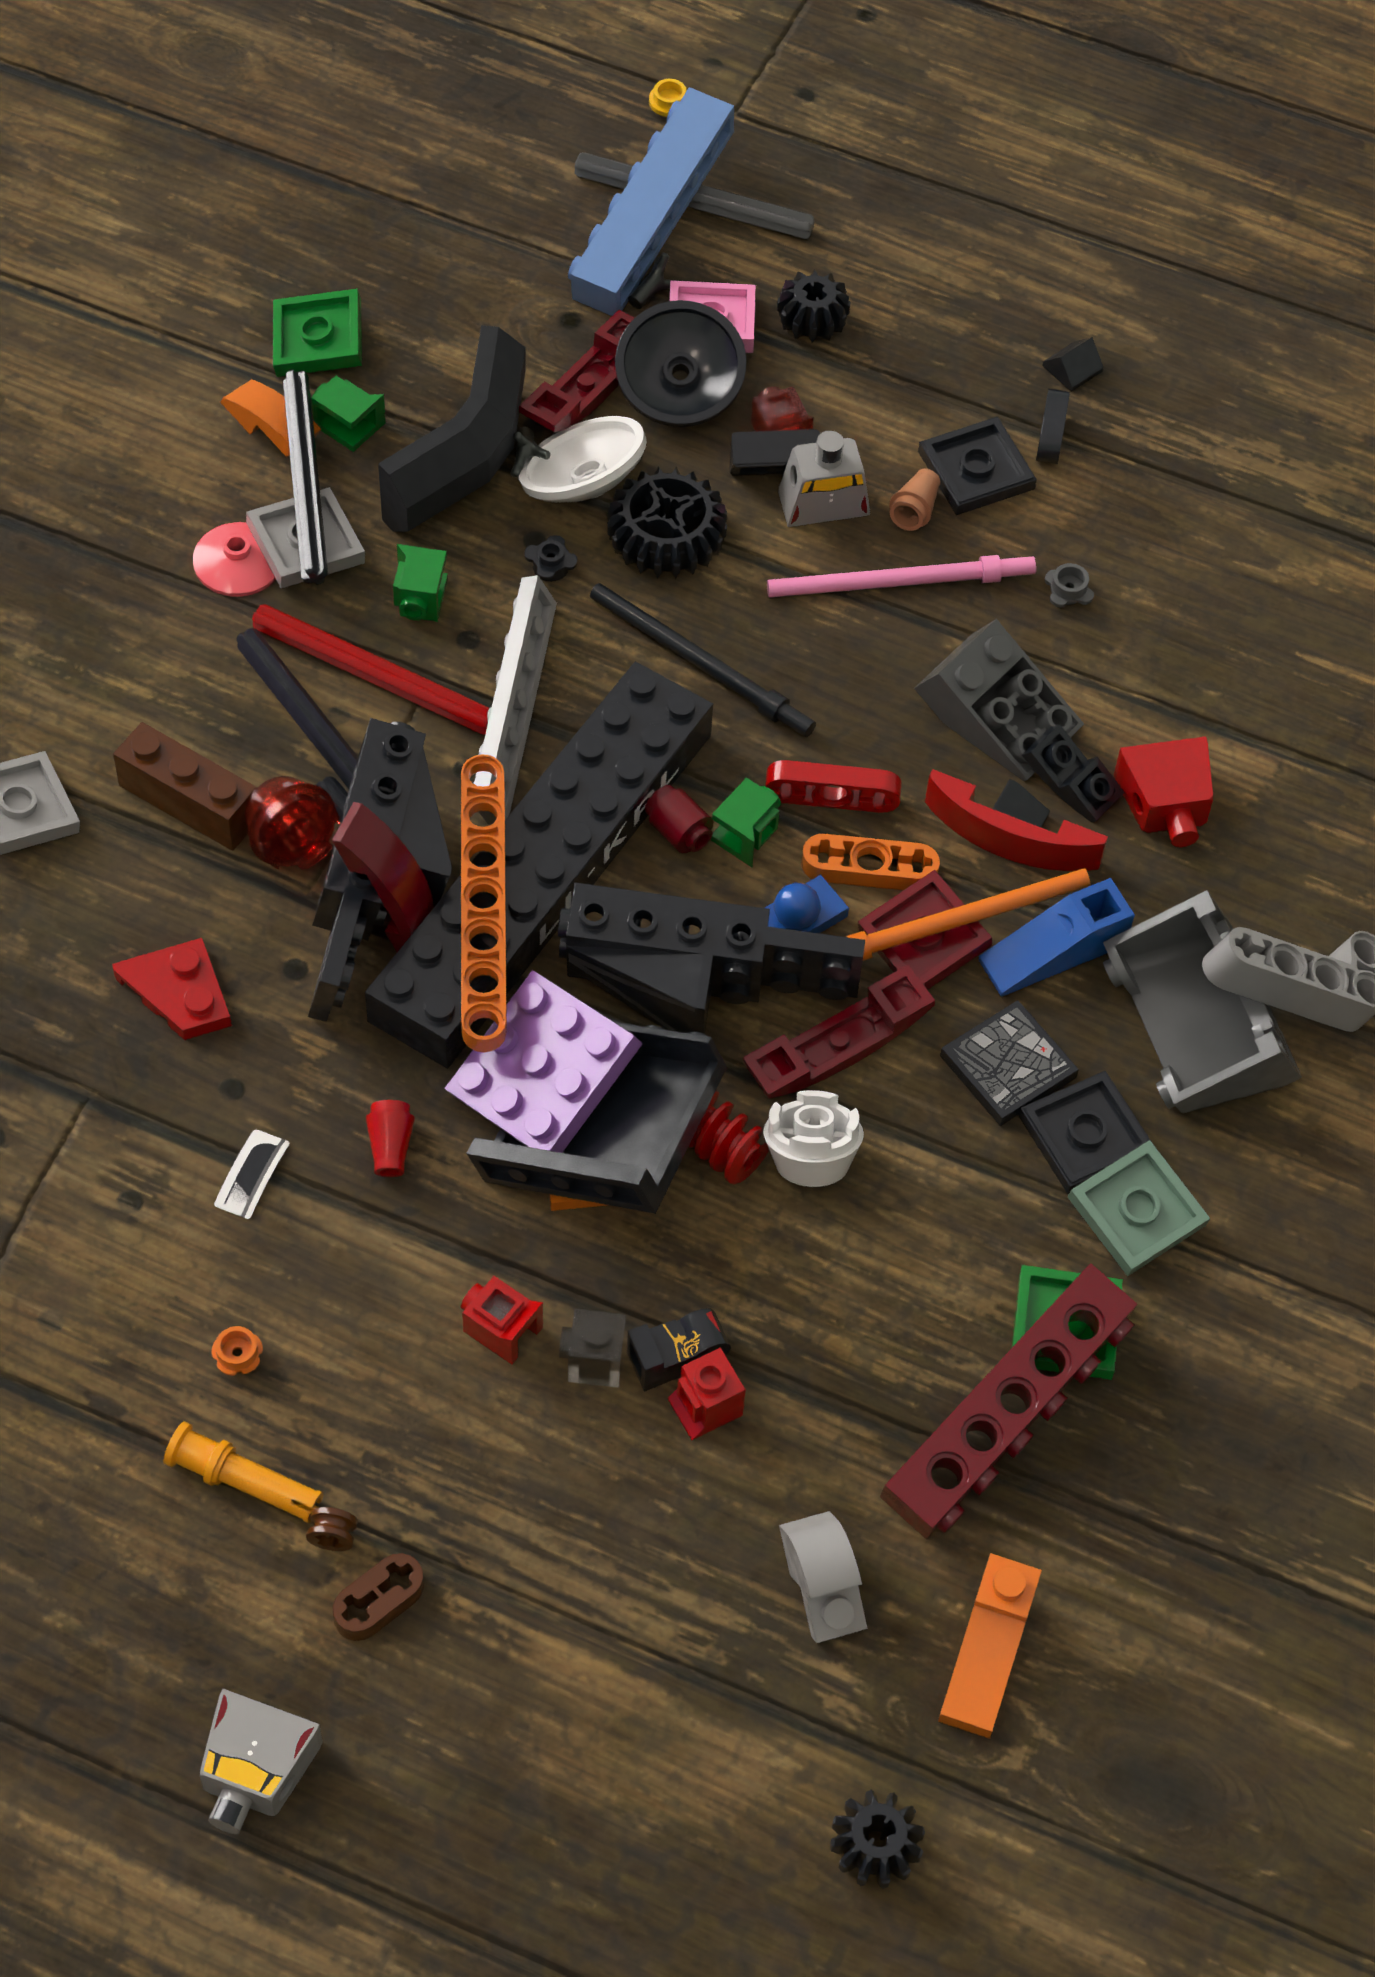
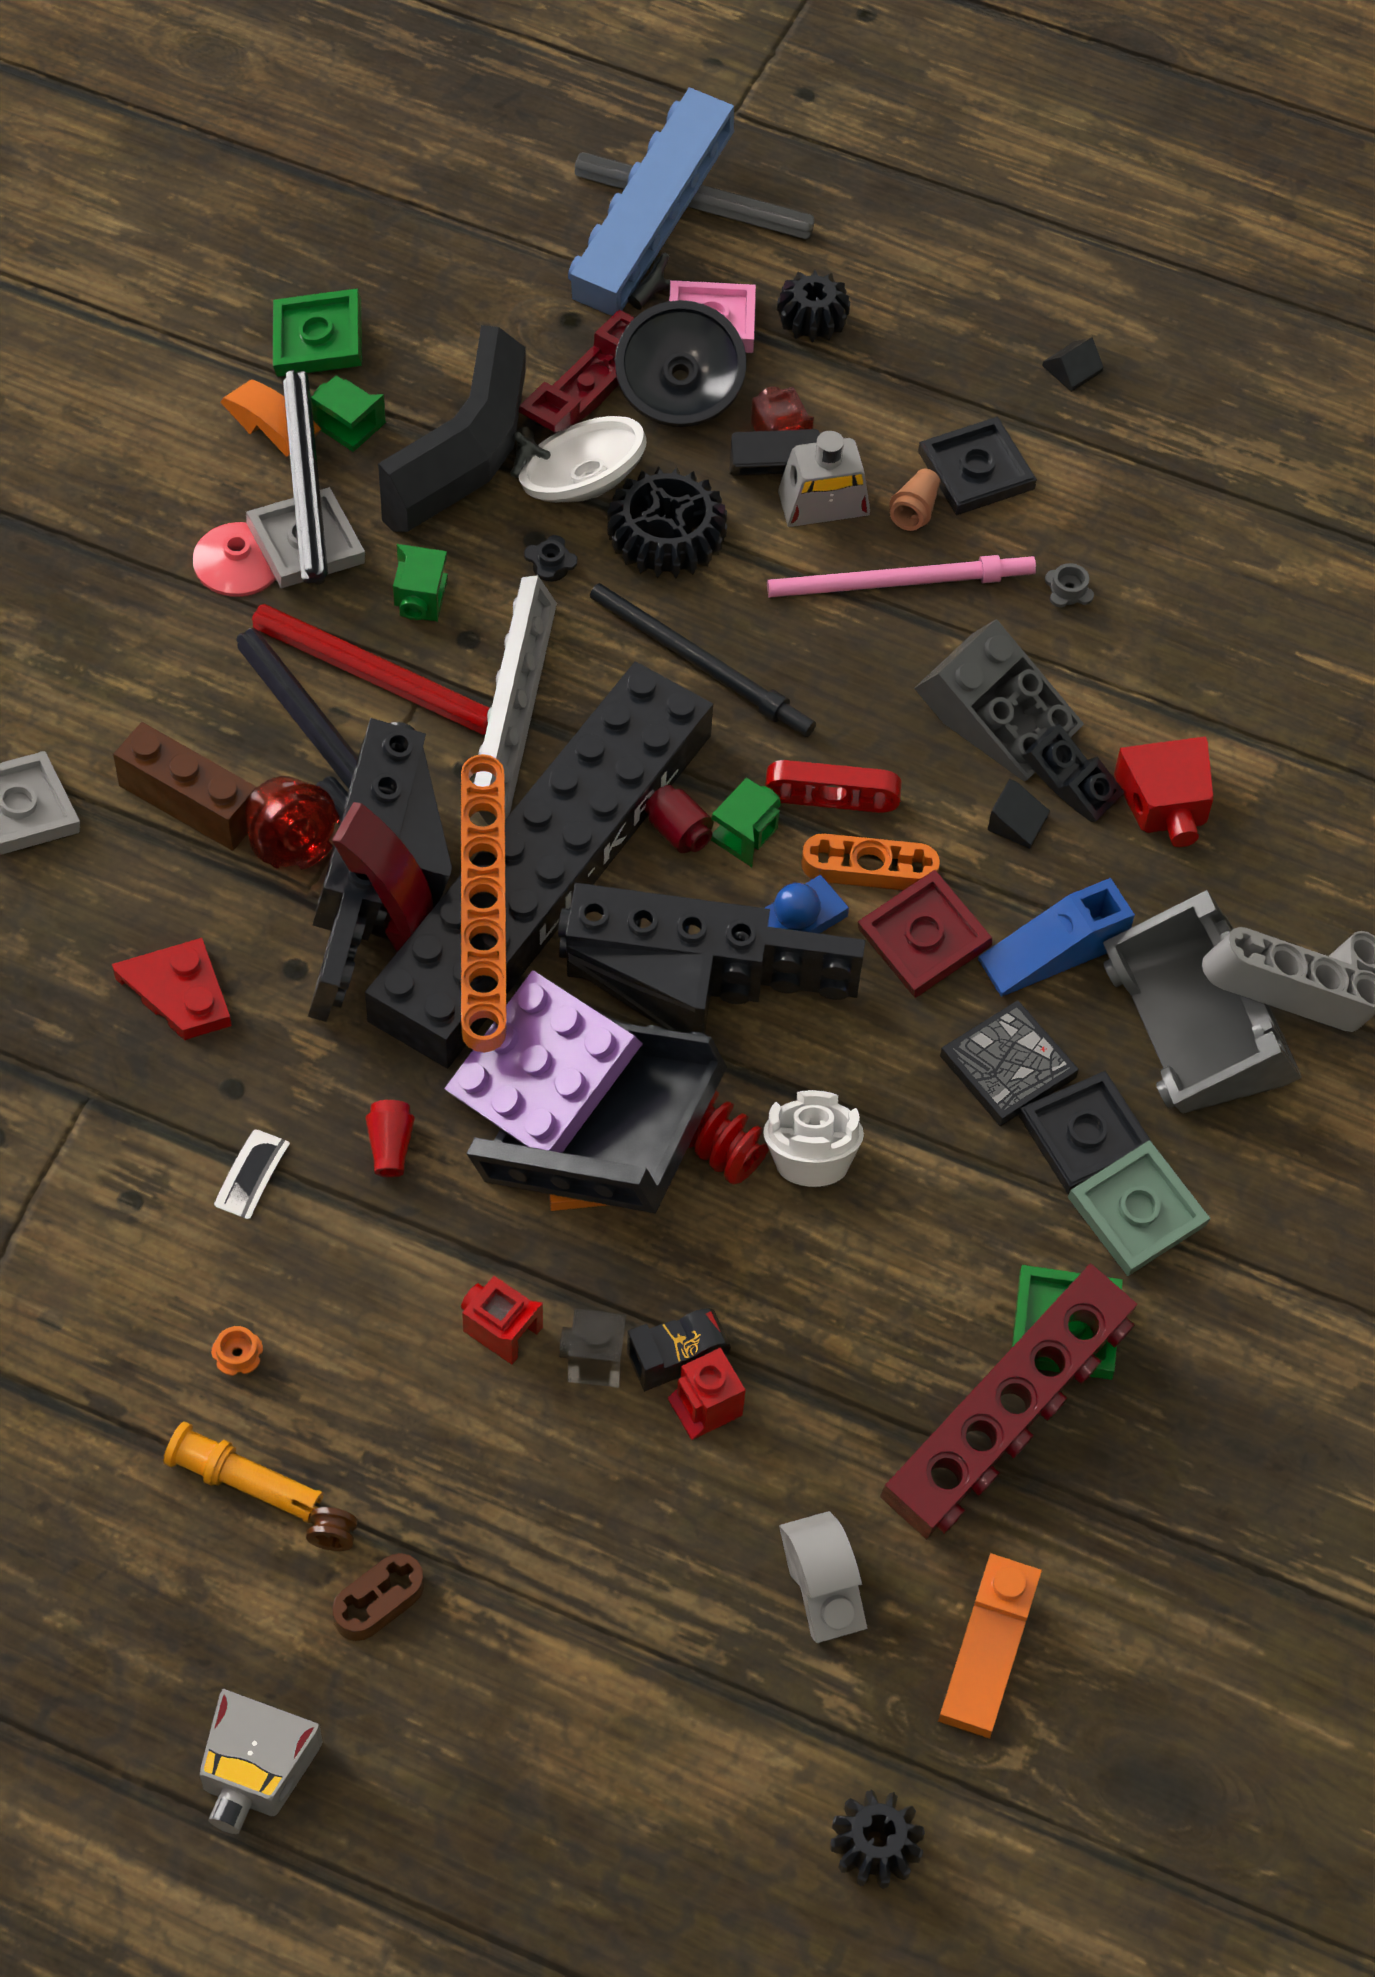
(665, 94): yellow plate -> none
(842, 1039): dark red slope -> none
(972, 912): orange bar -> none
(1010, 837): red slope -> none
(1053, 426): black beam -> none

